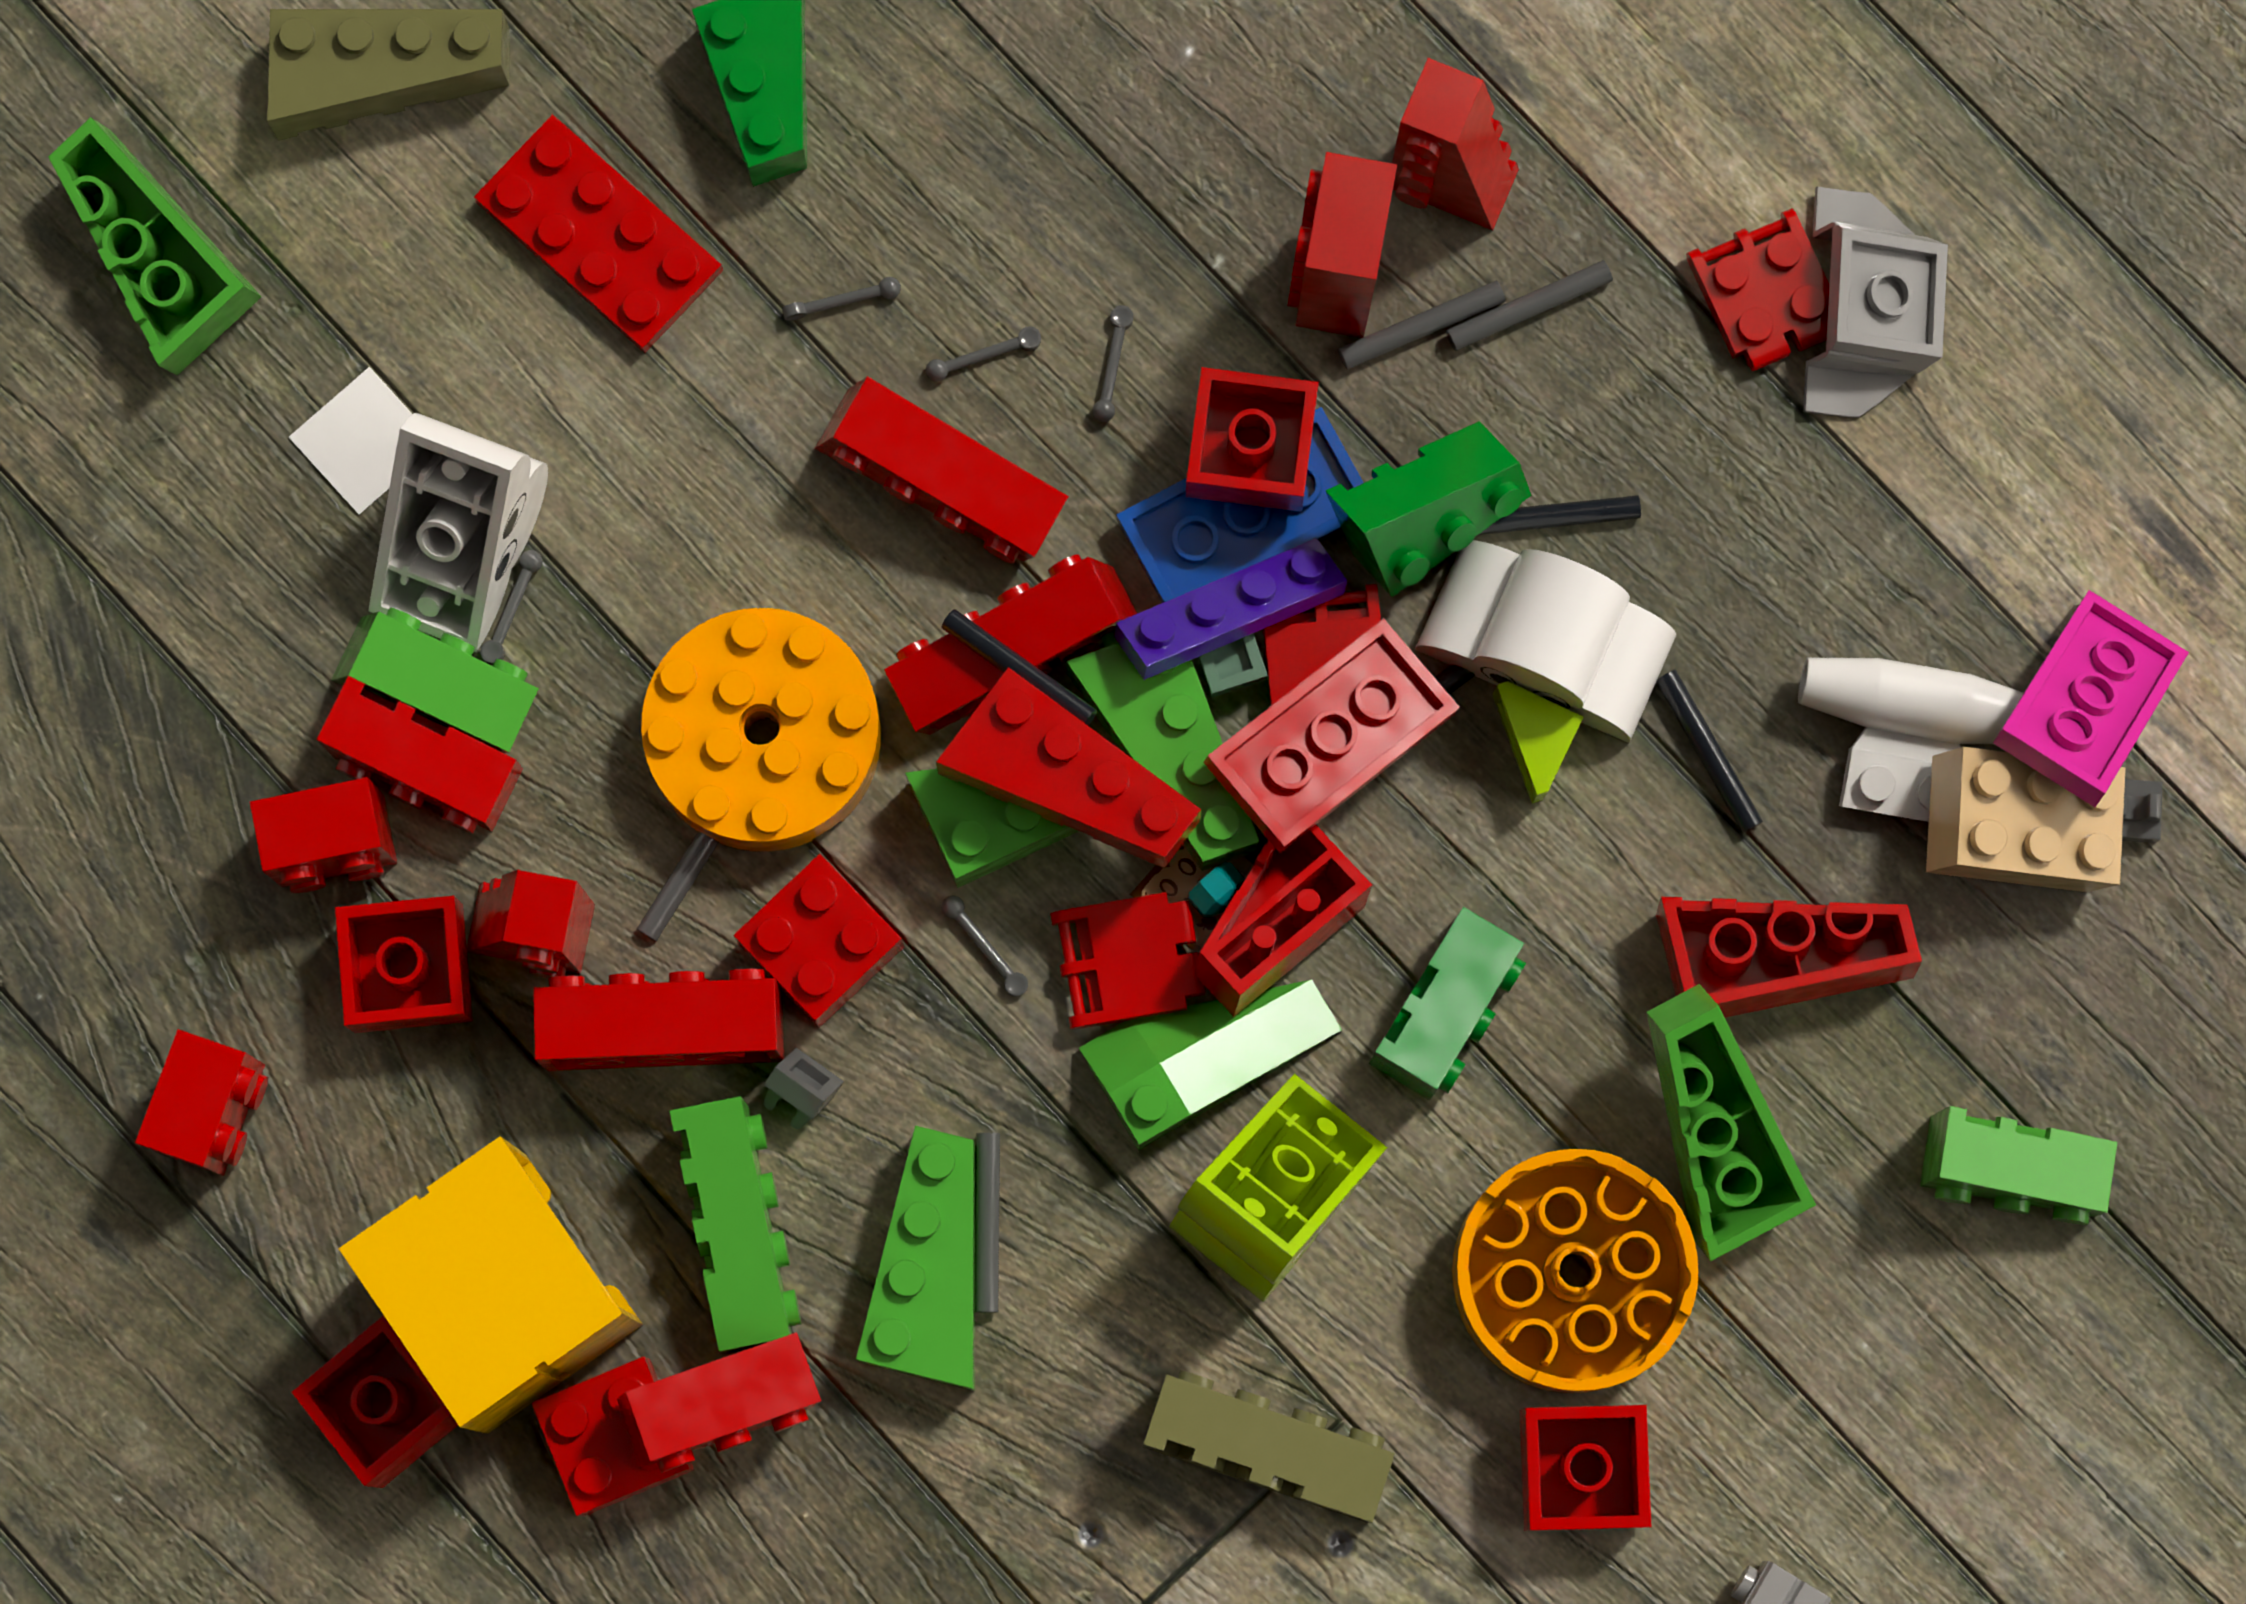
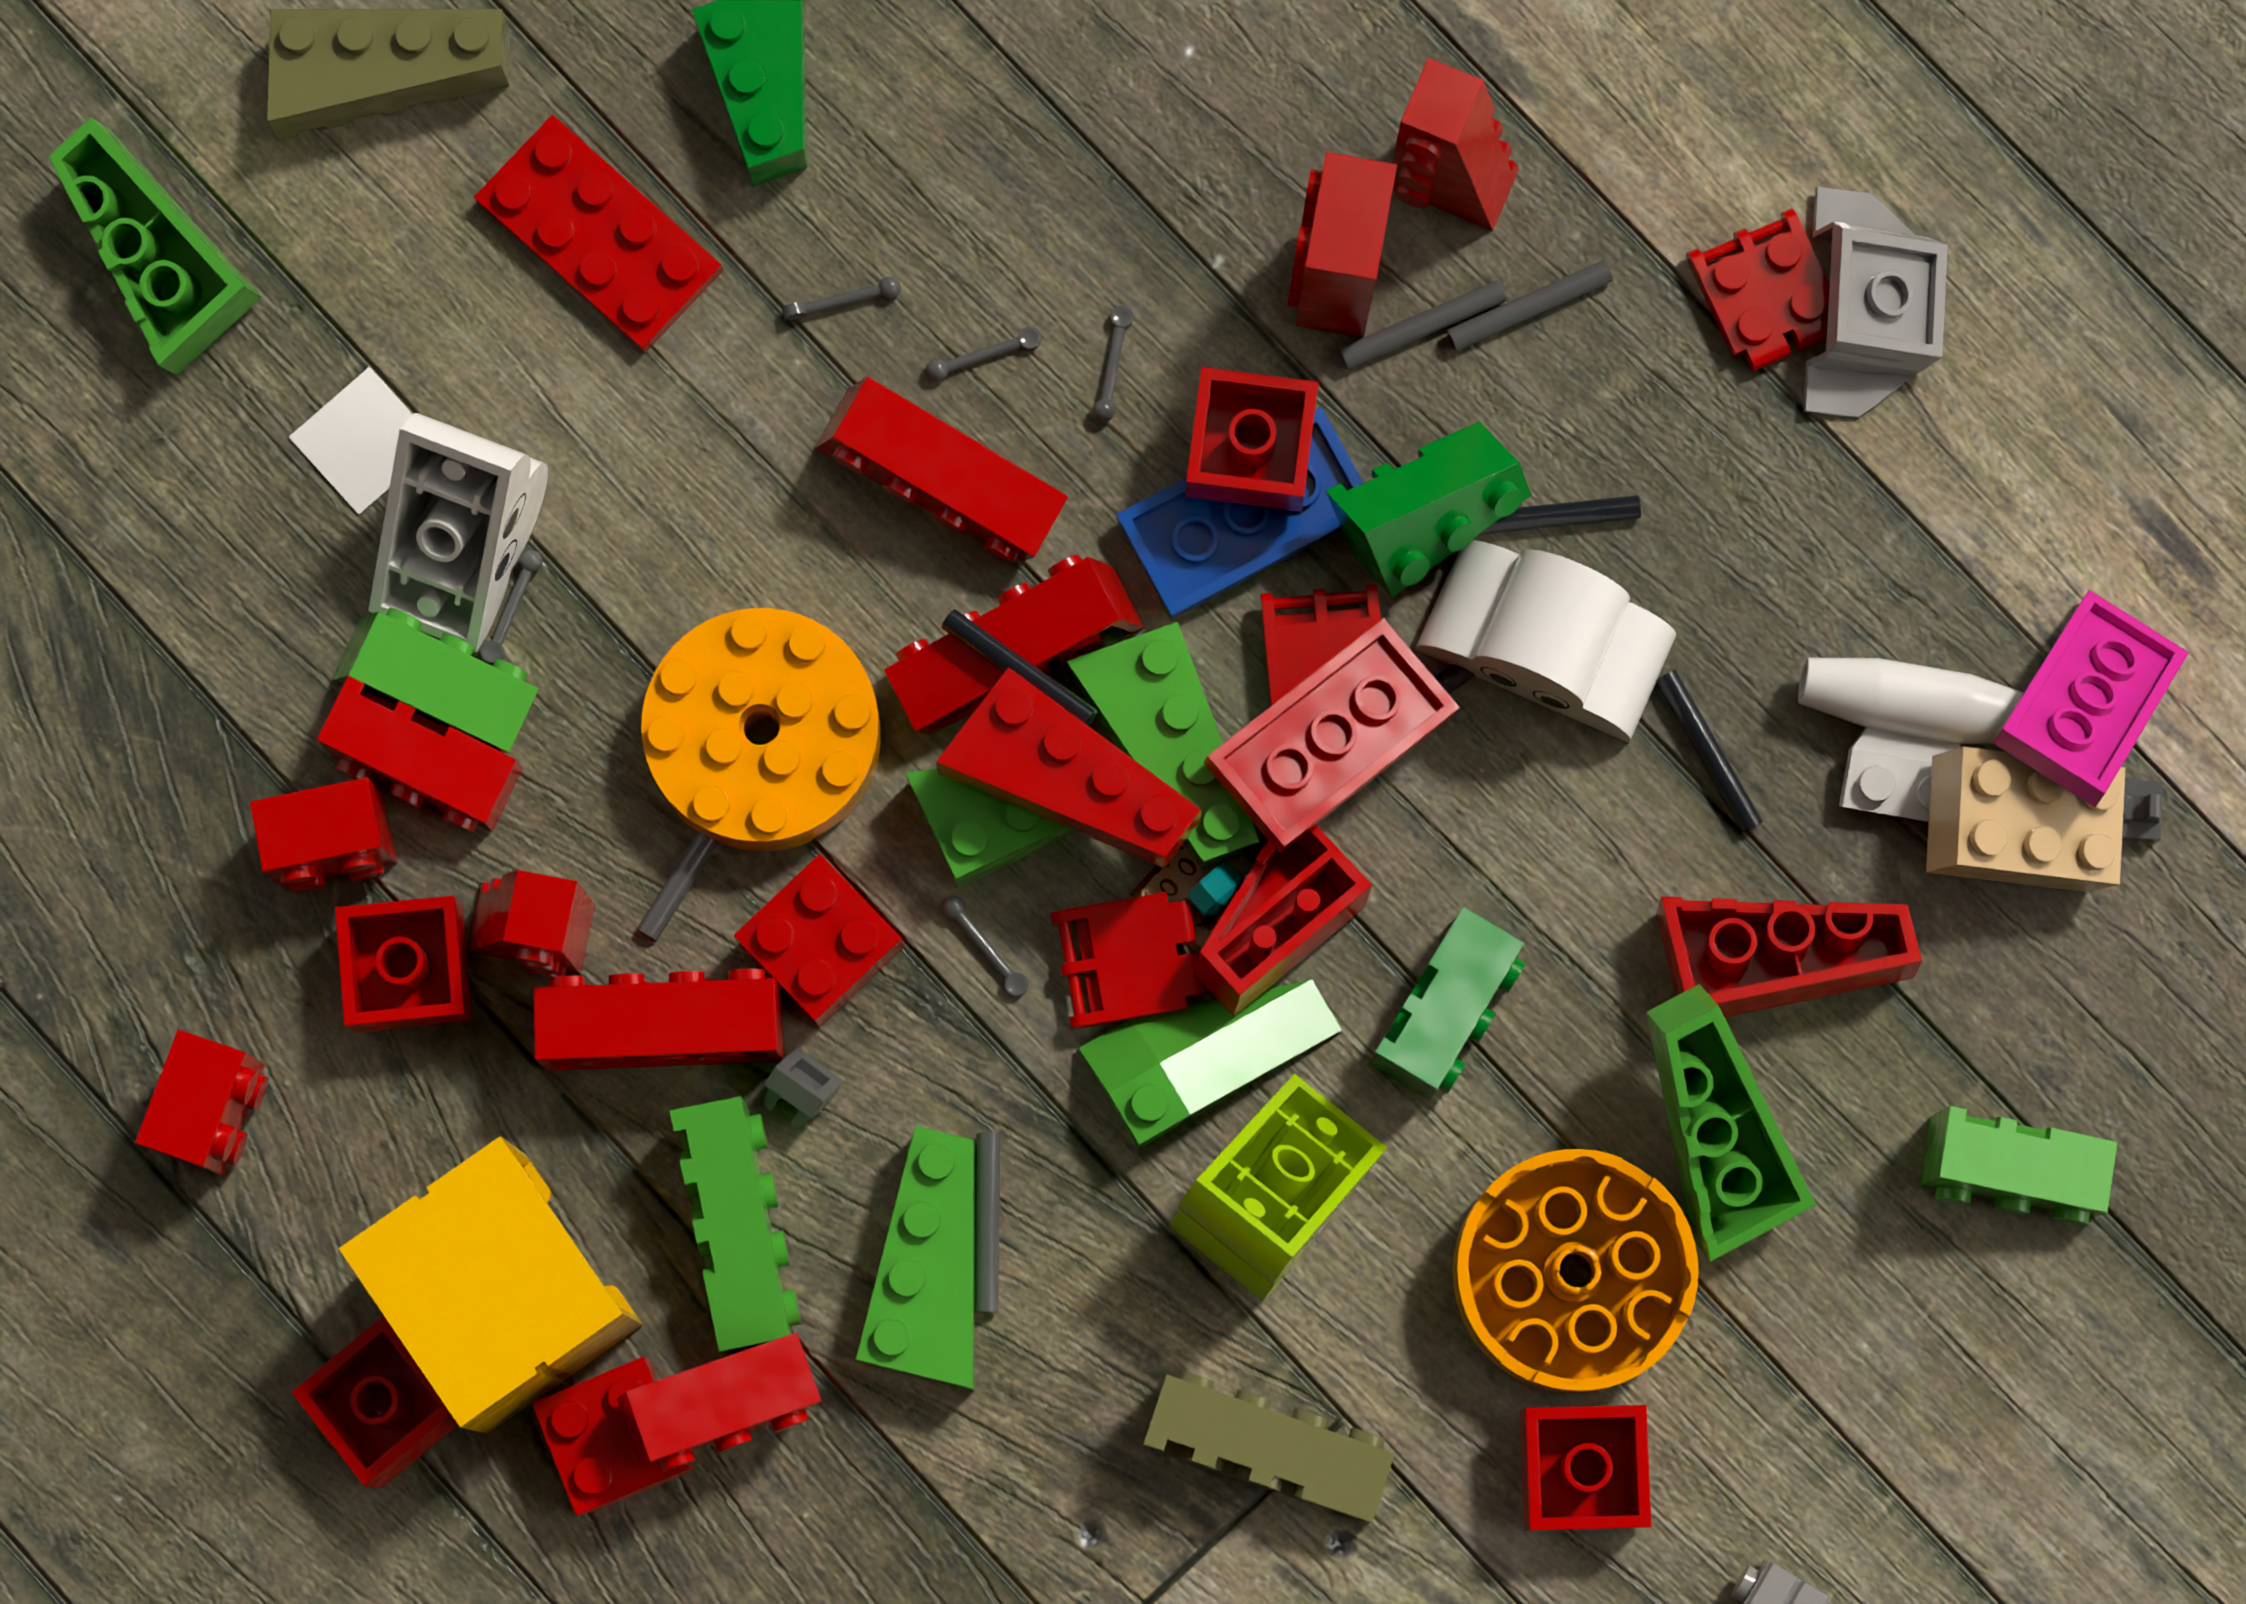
(1230, 608): dark purple plate -> none
(1233, 666): sand green tile -> none
(1537, 733): lime slope -> none

